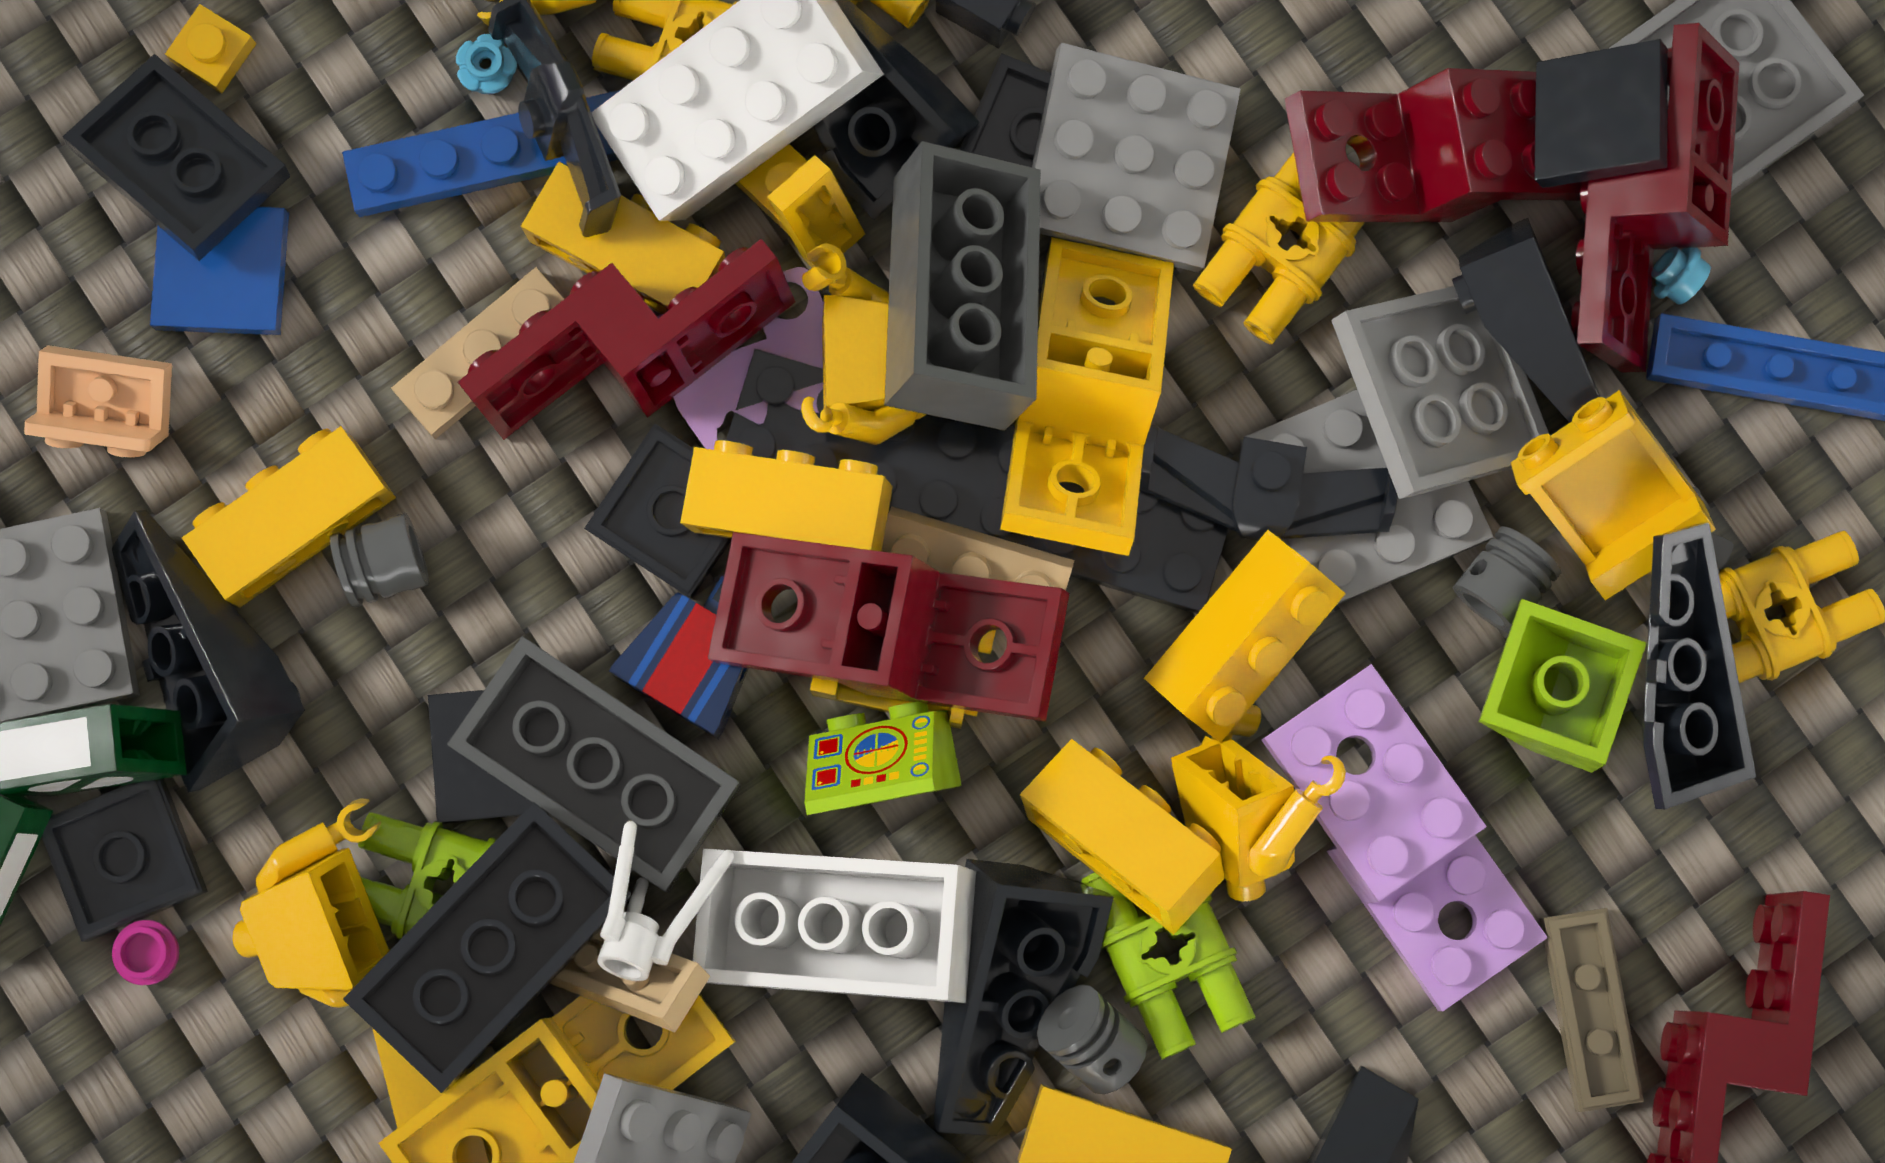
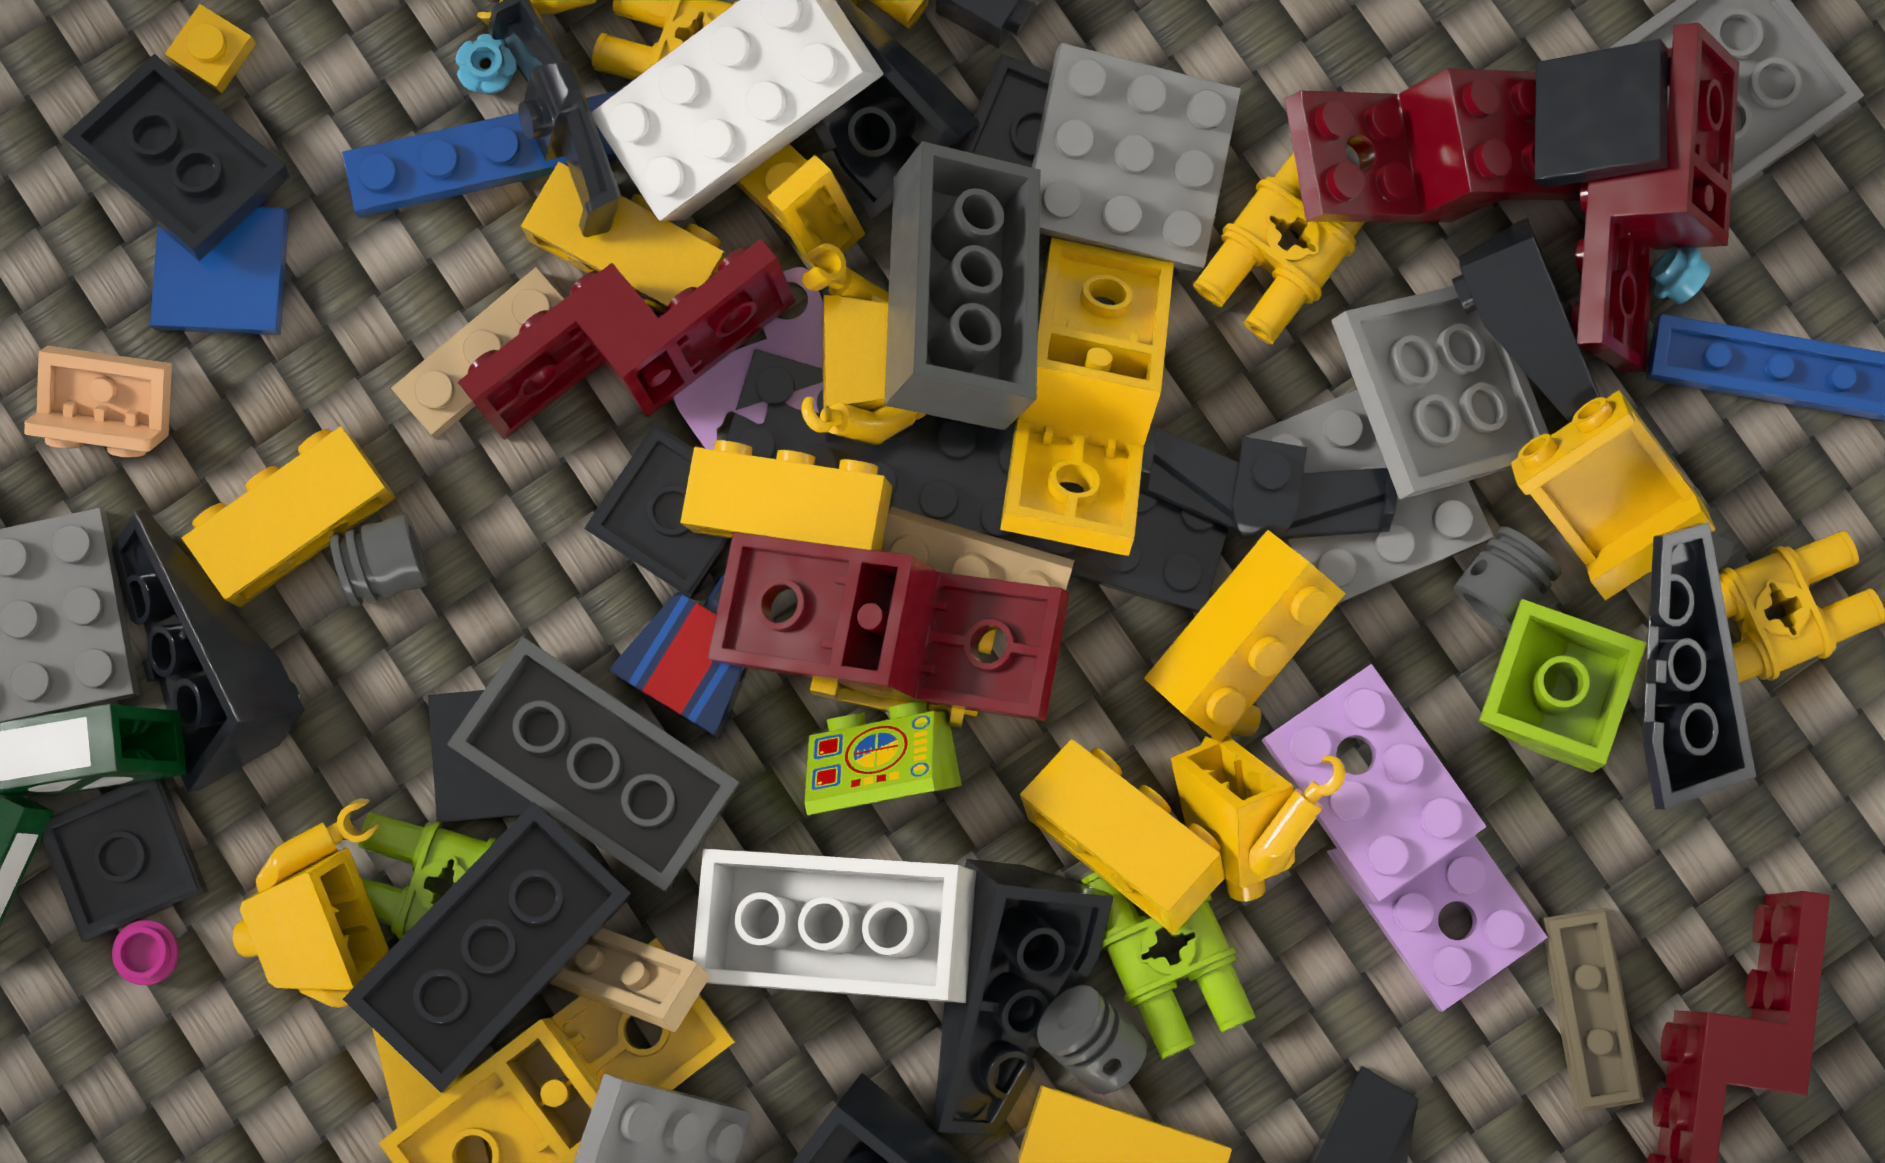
(631, 937): white plant -> none

